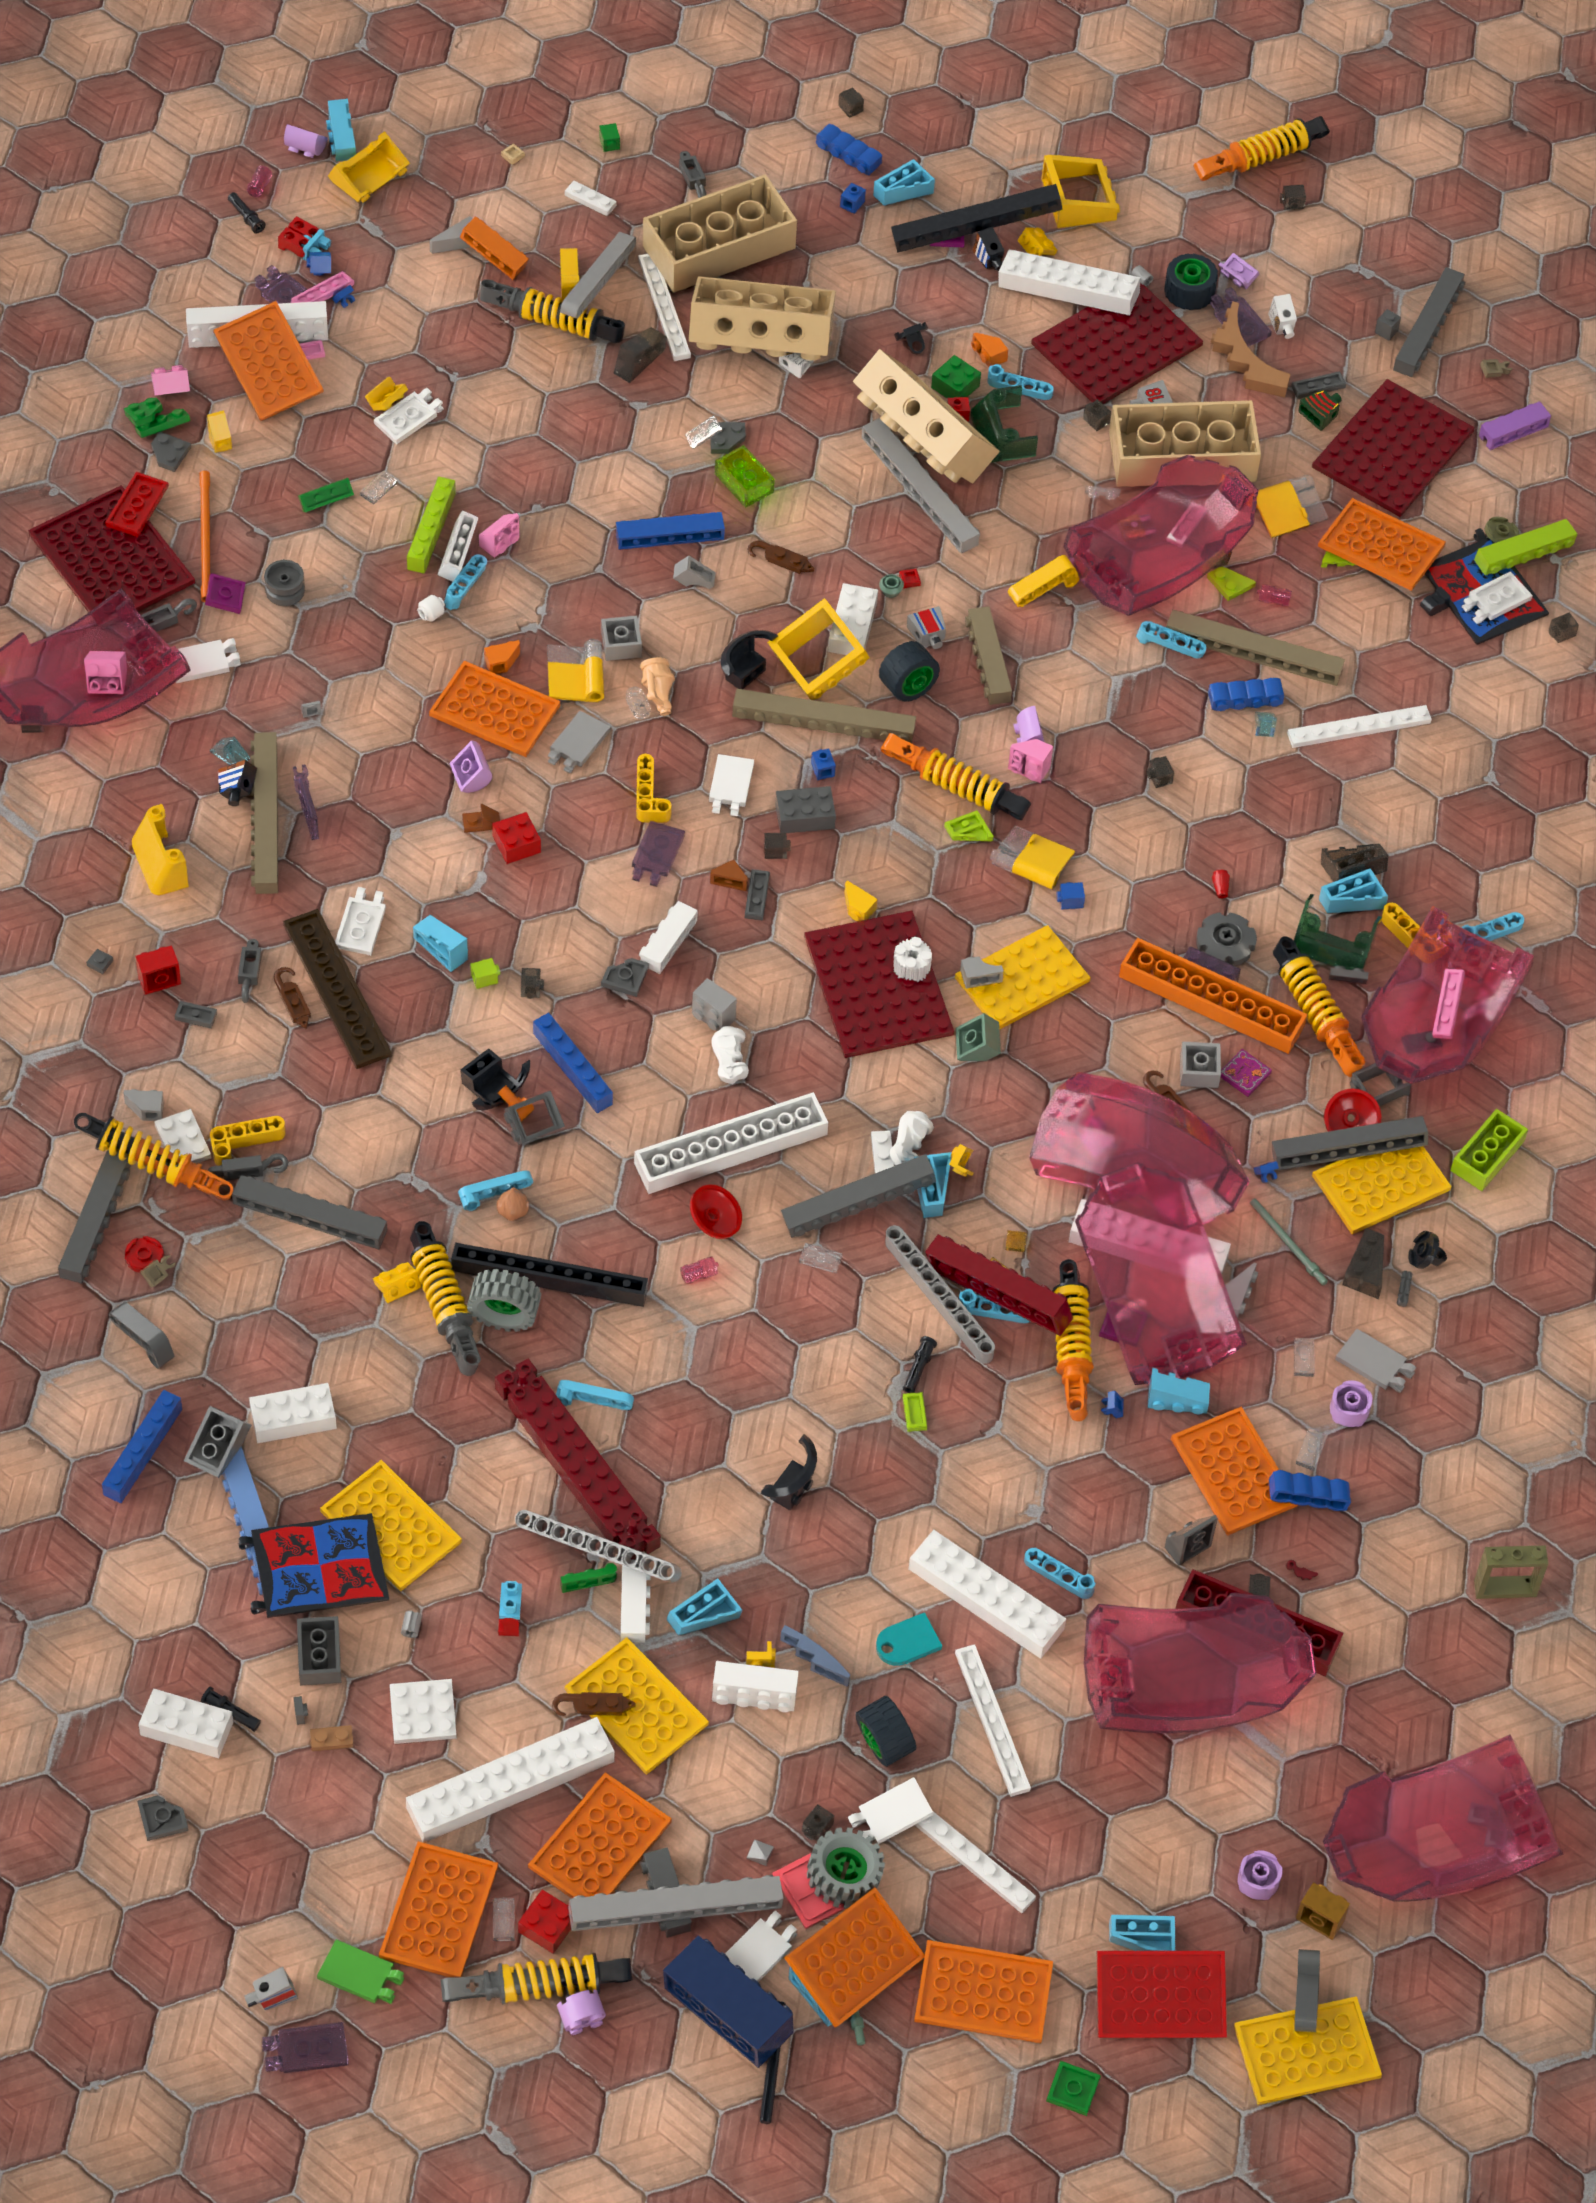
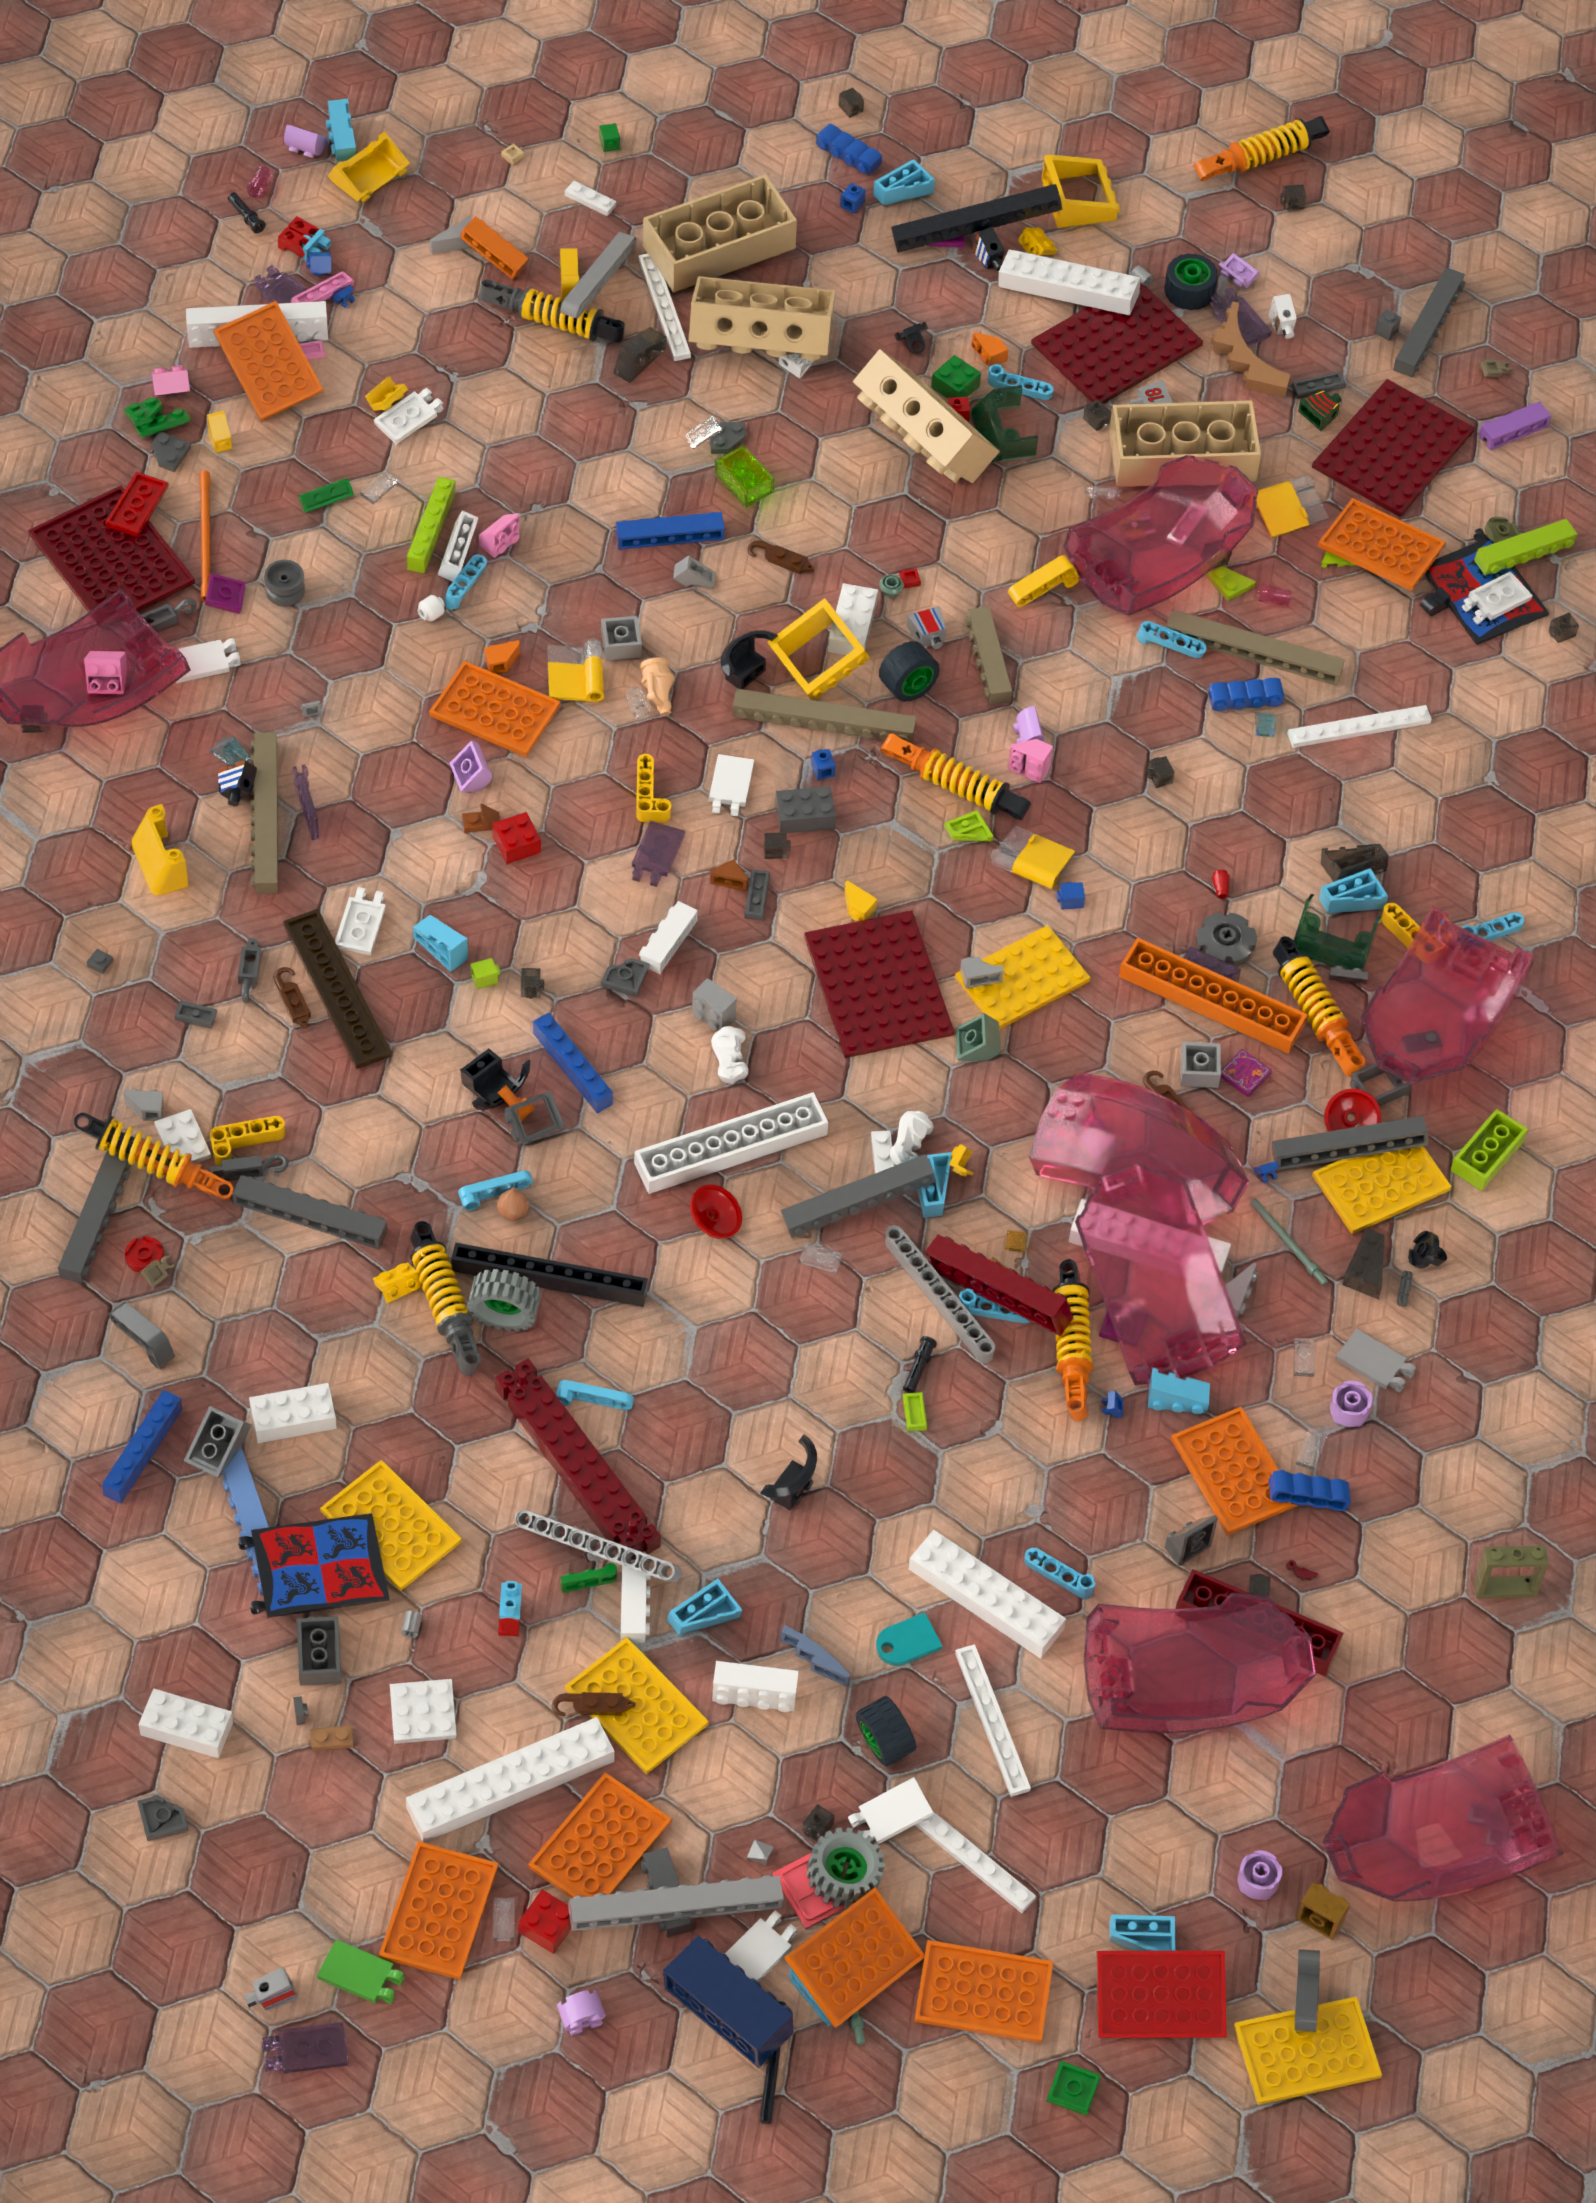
(158, 969): red brick -> none
(240, 1715): black pin -> none
(511, 1982): piece -> none
(578, 741): light grey tile -> none
(695, 177): dark grey piece -> none
(699, 1270): clear pink piece -> none
(763, 1659): yellow bracket -> none
(912, 959): white brick -> none
(921, 485): light grey brick -> none
(1448, 1003): bright pink tile -> none

